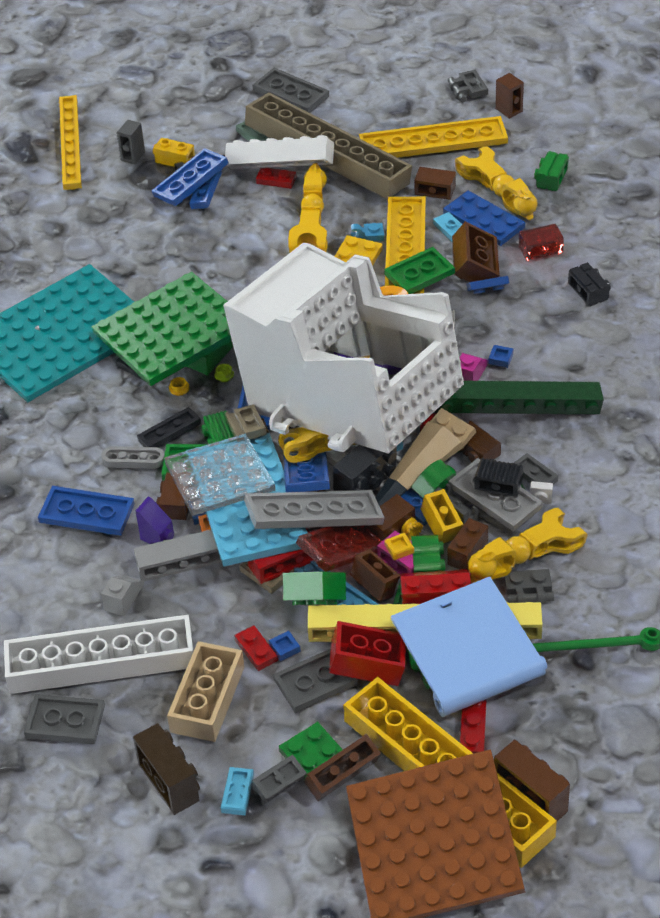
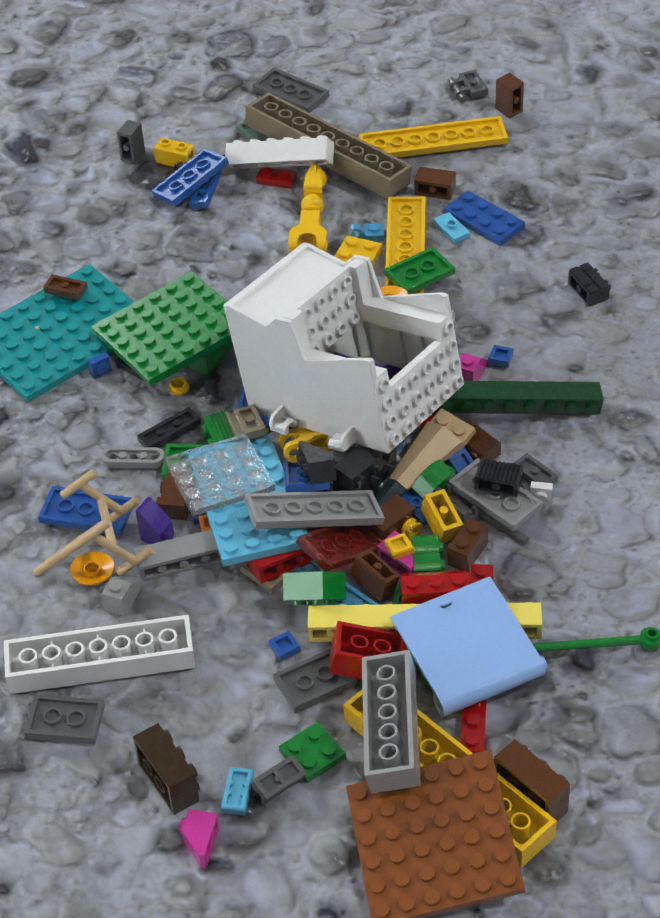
(65, 287): none -> reddish brown plate
(70, 143): yellow plate -> none
(92, 568): none -> light orange dish
(94, 533): none -> tan piece
(99, 365): none -> blue plate
(199, 834): none -> dark pink slope
(206, 691): tan brick -> none
(224, 372): lime plate -> none
(256, 648): red plate -> none
(316, 463): none -> black slope
(342, 767): reddish brown brick -> none
(390, 722): none -> light grey brick
(459, 460): none -> blue plate
(475, 254): reddish brown slope -> none
(484, 169): yellow piece -> none
(496, 283): blue plate -> none
(529, 586): dark grey plate -> none
(541, 242): clear red brick -> none
(549, 536): yellow piece -> none
(551, 171): green brick -> none

